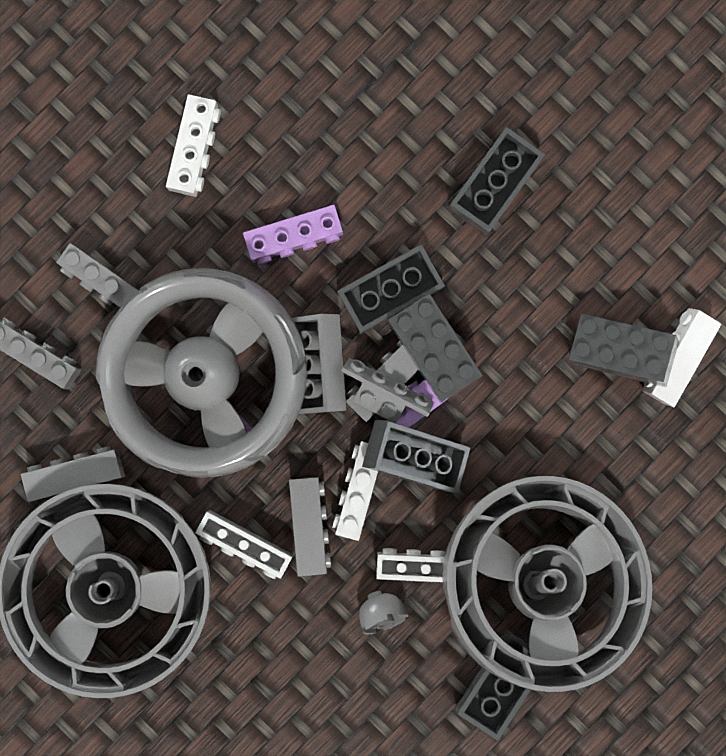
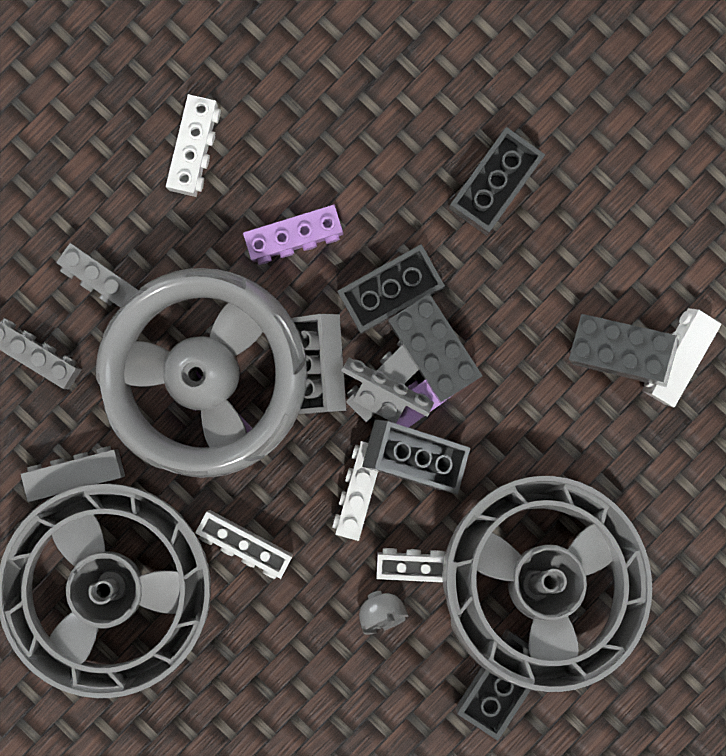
(308, 526): light grey brick -> none

